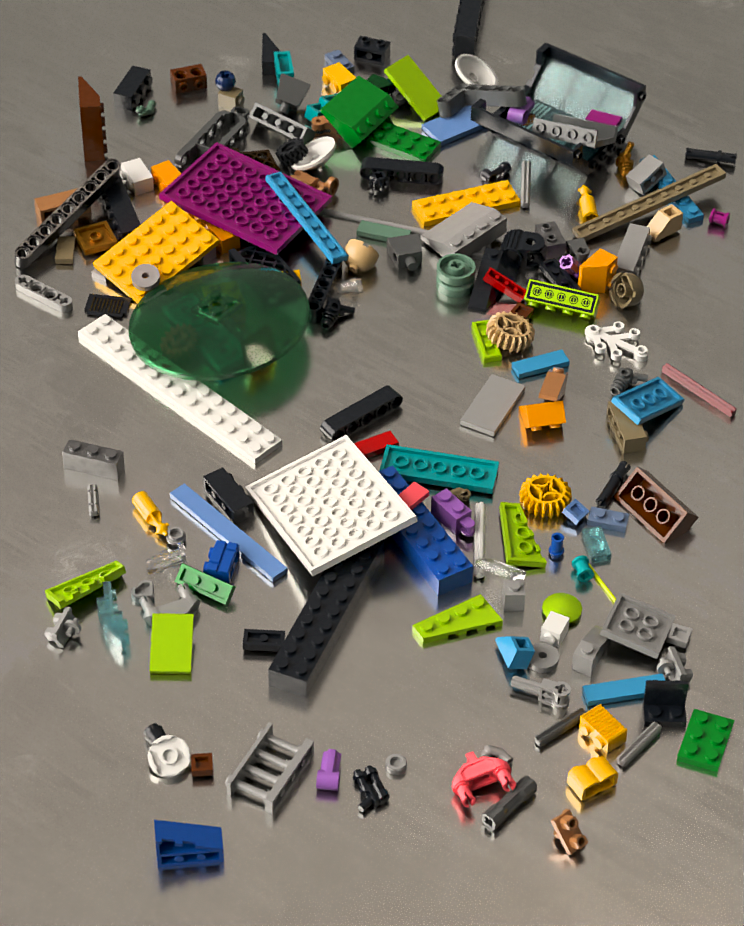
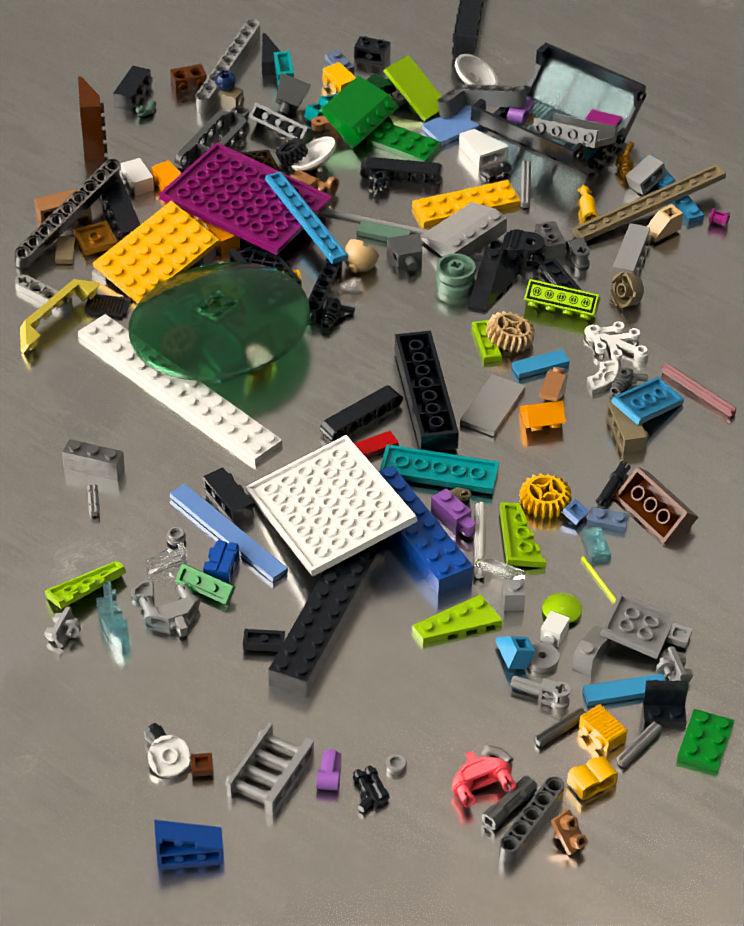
(82, 288): none -> light yellow slope
(142, 271): light grey piece -> none
(150, 512): yellow wheel -> none
(171, 643): lime tile -> none
(230, 61): none -> light grey beam
(414, 495): coral tile -> none
(426, 391): none -> black brick
(482, 148): none -> white slope
(504, 285): red piece -> none
(523, 310): reddish brown plate -> none
(531, 820): none -> dark grey beam
(556, 548): blue pin -> none
(570, 265): medium lavender piece -> none
(584, 572): teal bush -> none
(597, 272): light orange slope -> none
(604, 378): none -> white tile
(711, 155): black pin -> none

